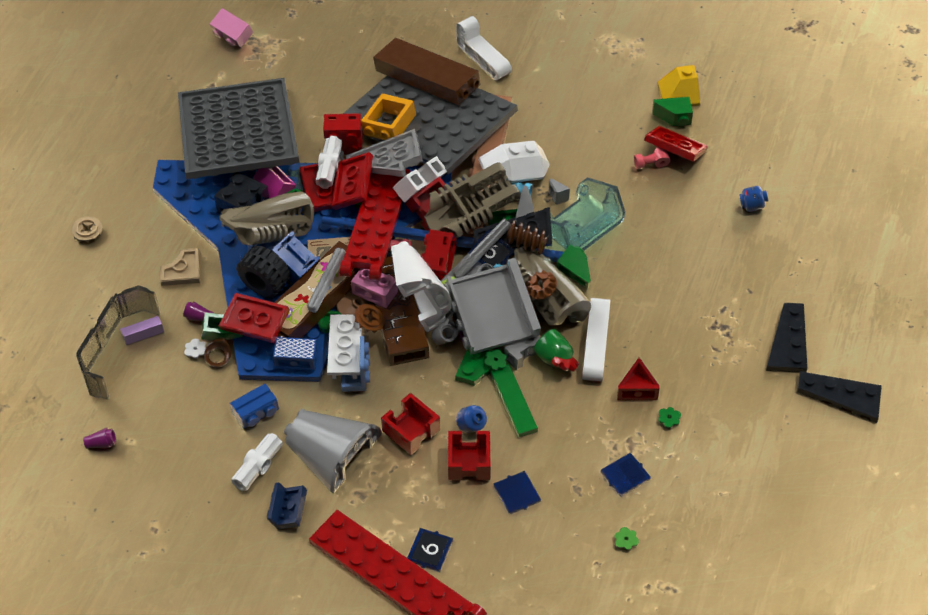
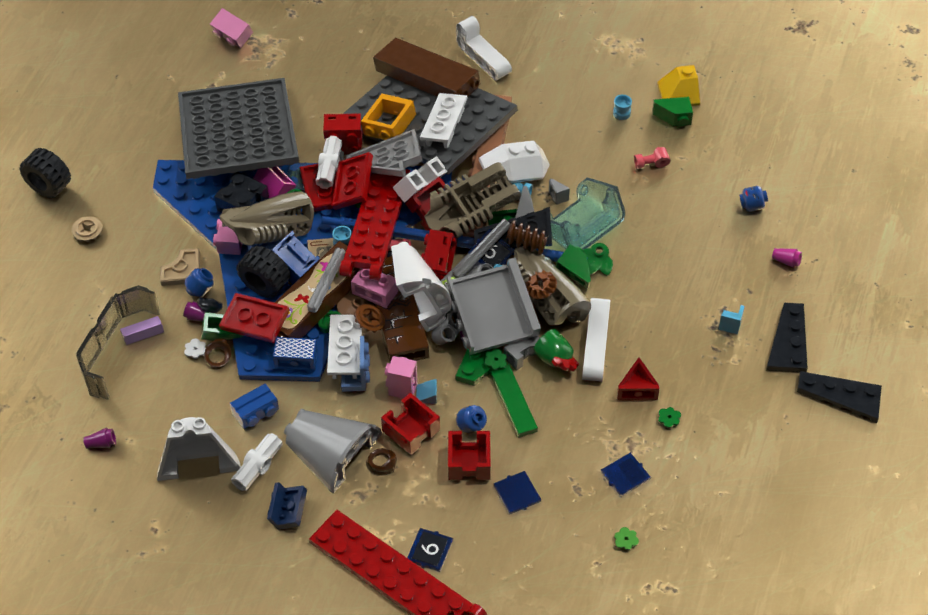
(45, 173): none -> black tyre
(191, 440): none -> white cone
(199, 282): none -> blue head
(209, 305): none -> black piece
(226, 240): none -> bright pink brick
(341, 234): none -> medium azure wheel
(389, 466): none -> reddish brown piece
(401, 377): none -> bright pink brick
(427, 392): none -> medium azure slope
(443, 119): none -> white brick
(599, 261): none -> green plate
(622, 107): none -> medium azure wheel
(676, 143): red tile -> none
(731, 321): none -> medium azure panel
(790, 257): none -> dark pink cone

